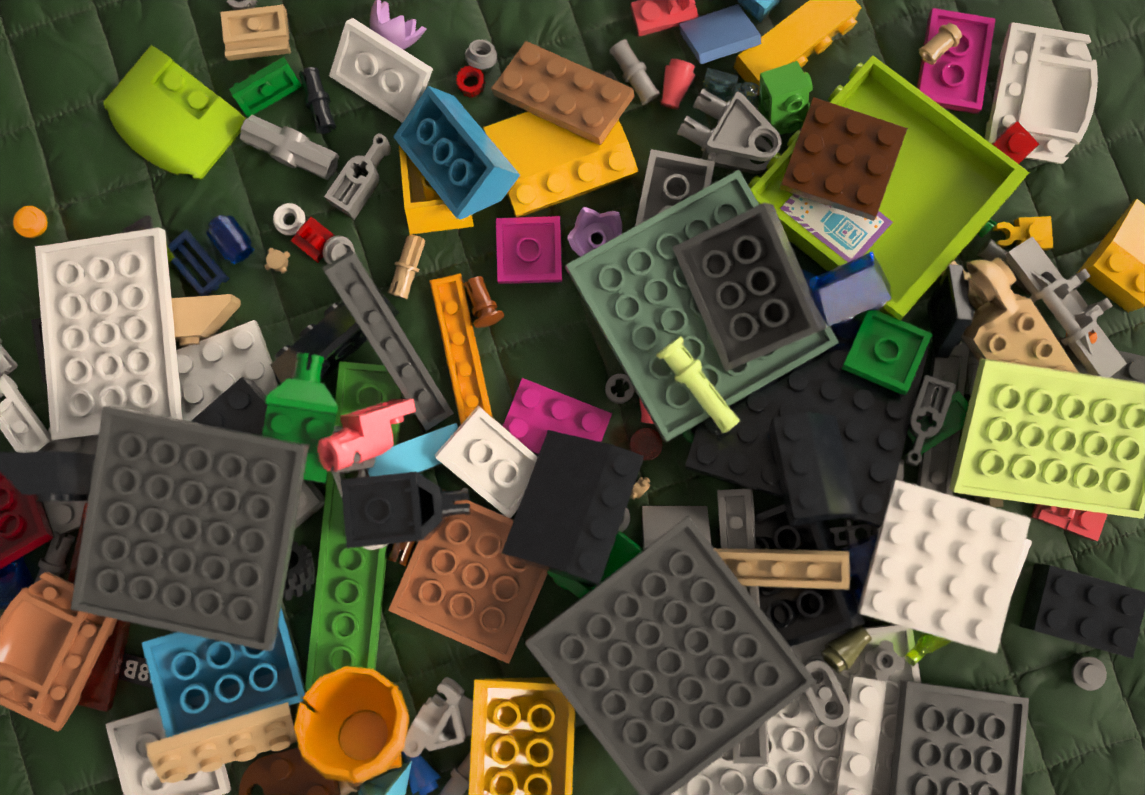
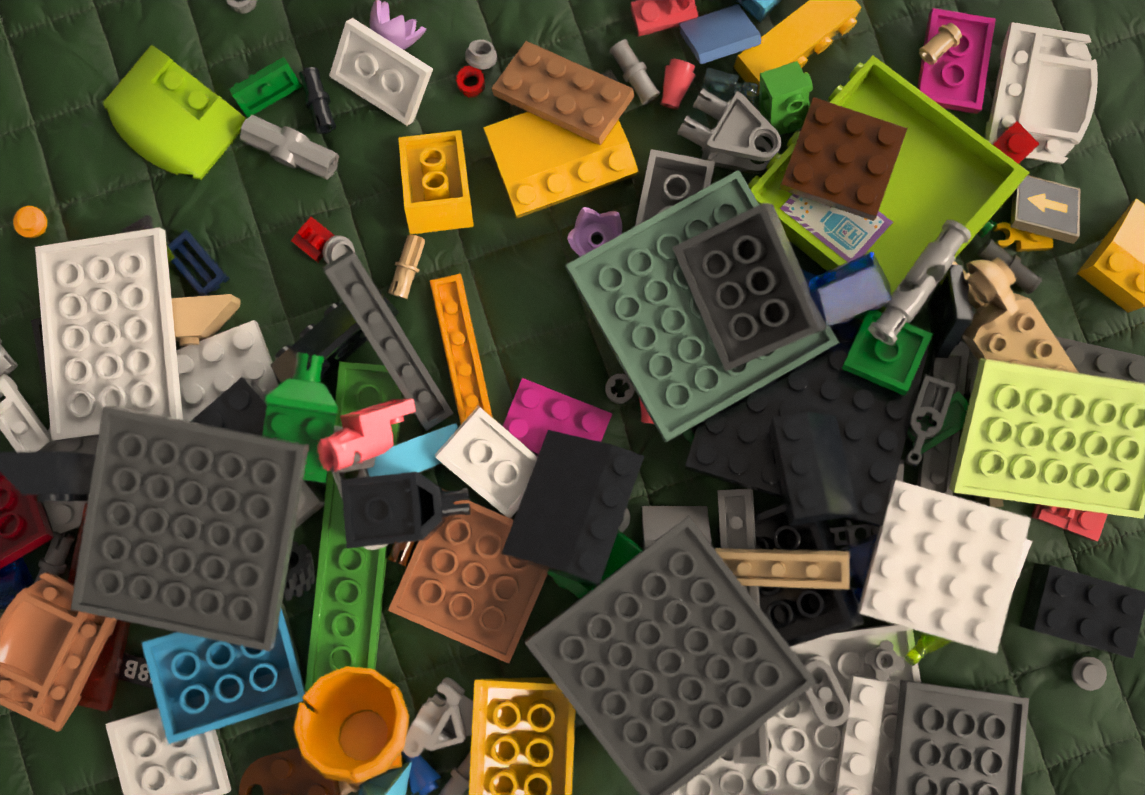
(222, 743): tan plate -> none
(230, 238): clear blue brick -> none
(255, 32): tan plate -> none
(277, 260): tan piece -> none
(282, 213): white plate -> none
(351, 192): light grey piece -> none
(455, 154): dark azure slope -> none
(483, 306): dark orange pin -> none
(528, 250): dark pink plate -> none
(640, 488): tan piece -> none
(646, 443): clear red plate -> none
(689, 372): yellowish green pin -> none
(845, 649): olive cone -> none
(920, 282): none -> light grey piece
(1046, 209): none -> tile
(1068, 307): light grey piece -> none

